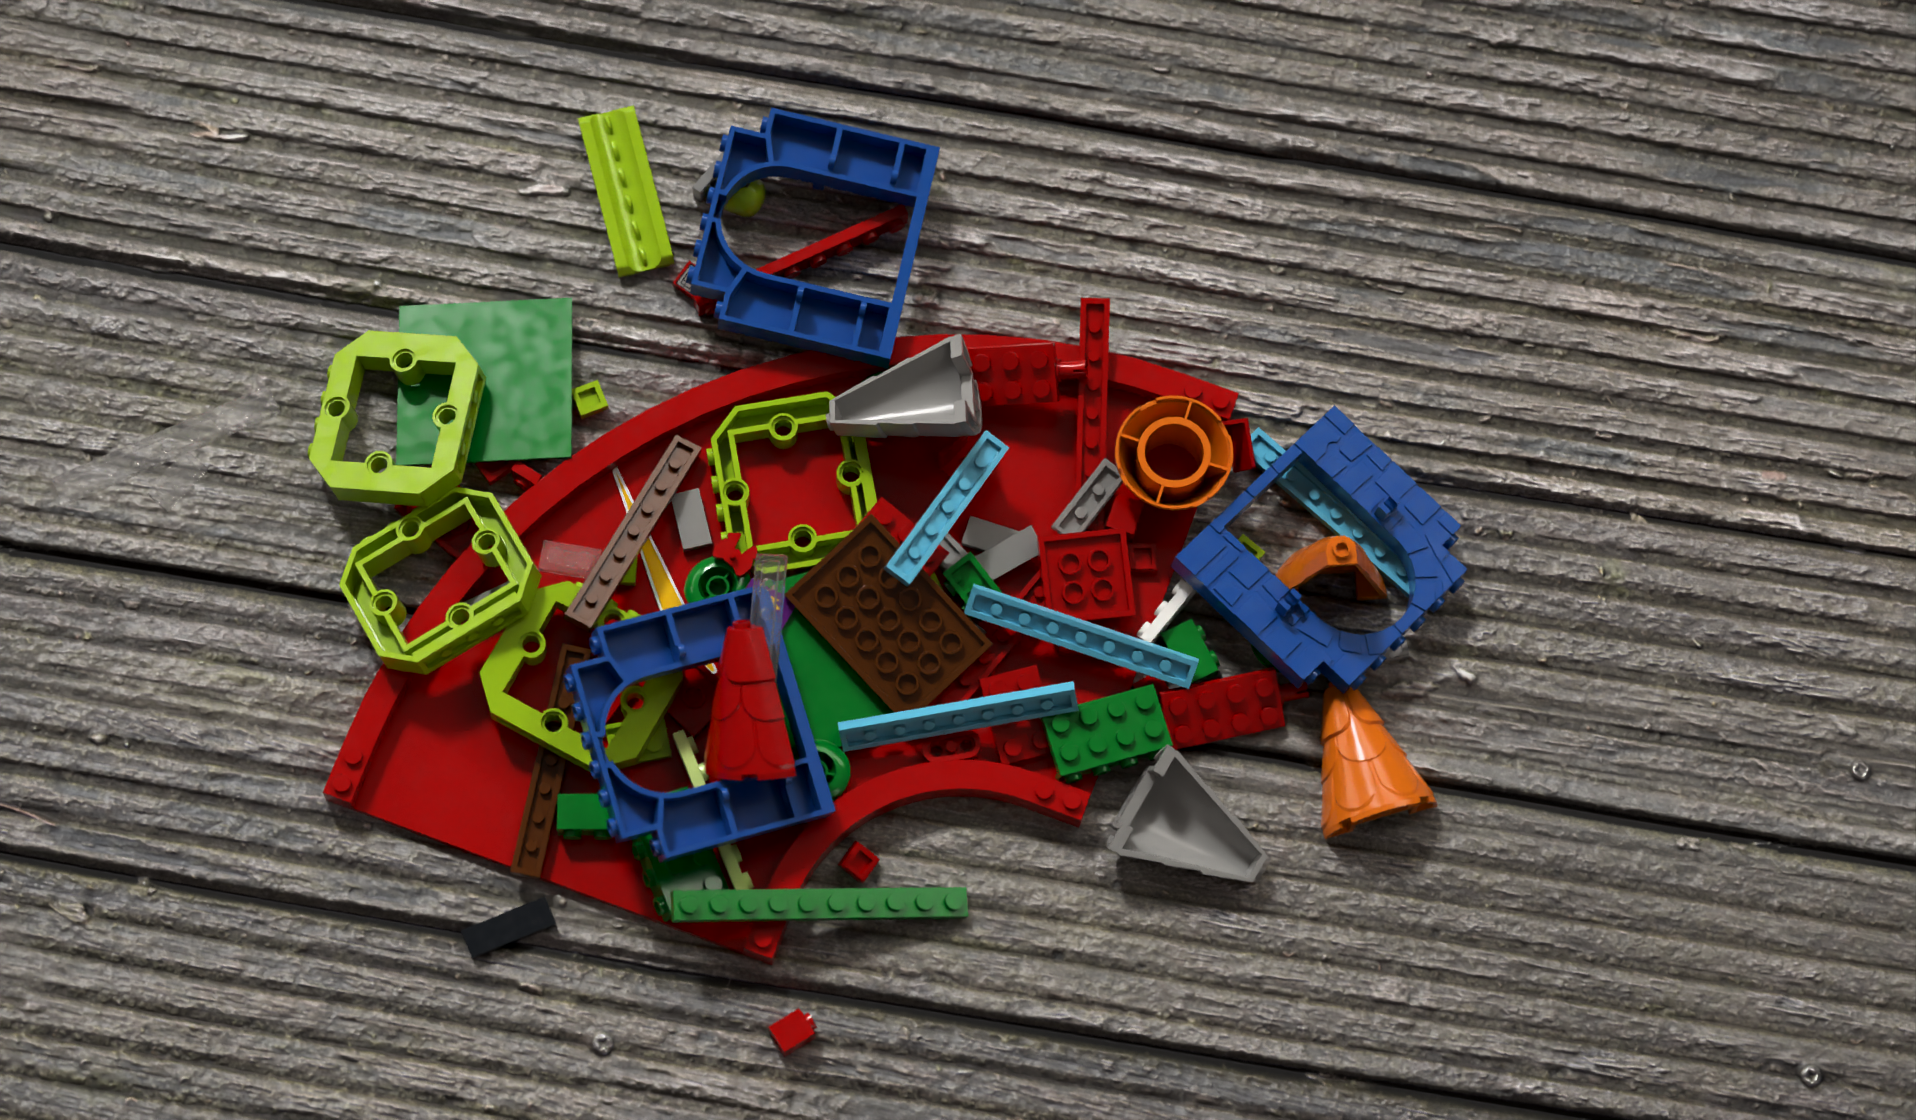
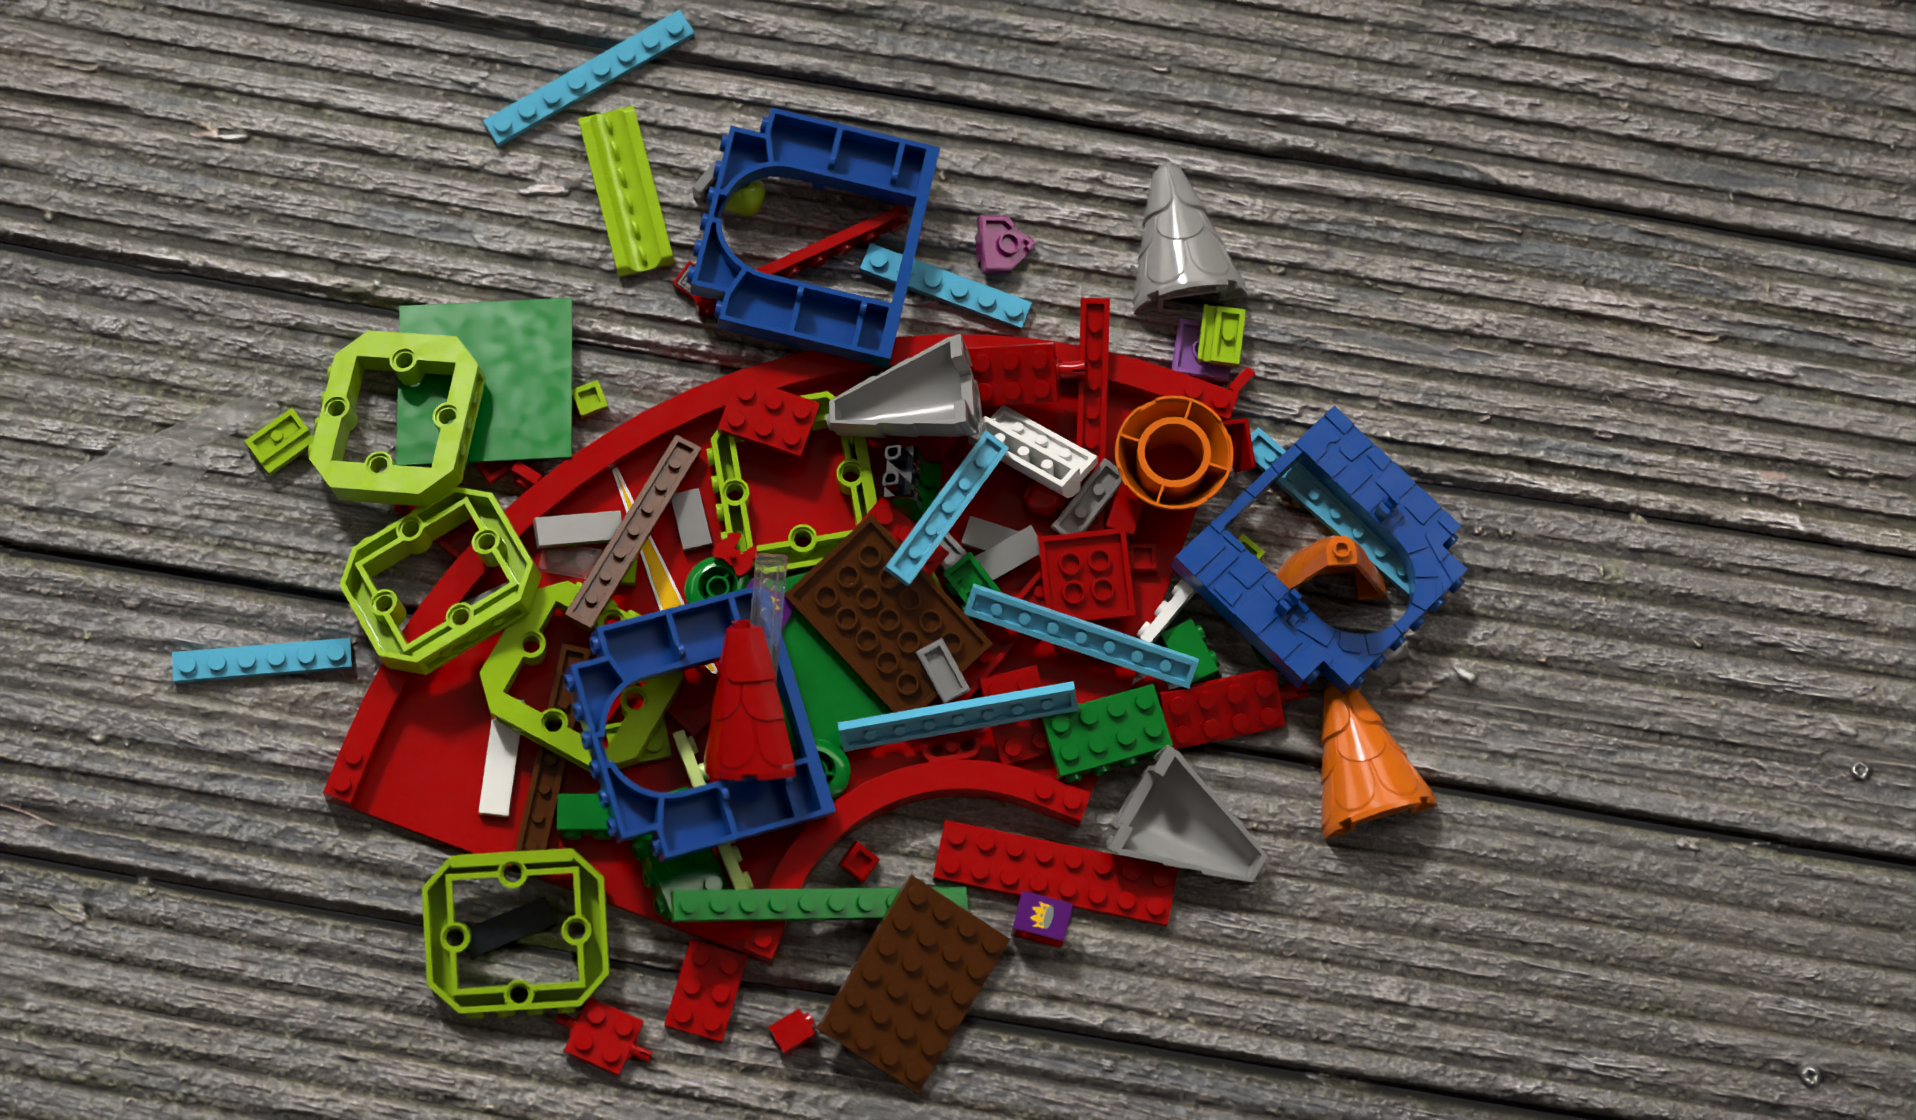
(262, 660): none -> medium azure plate
(280, 441): none -> lime plate
(440, 918): none -> lime panel
(499, 770): none -> white tile
(576, 529): none -> light grey tile
(588, 78): none -> medium azure plate
(603, 1037): none -> red plate
(706, 991): none -> red plate
(768, 417): none -> red plate
(910, 480): none -> hips
(913, 984): none -> reddish brown plate
(943, 670): none -> light grey tile
(948, 288): none -> medium azure plate
(1000, 244): none -> magenta plate
(1039, 451): none -> white brick
(1041, 919): none -> dark purple piece
(1043, 499): none -> red head
(1055, 870): none -> red plate
(1180, 247): none -> light grey cone
(1186, 354): none -> medium lavender tile
(1221, 335): none -> lime plate
(1242, 381): none -> red tile

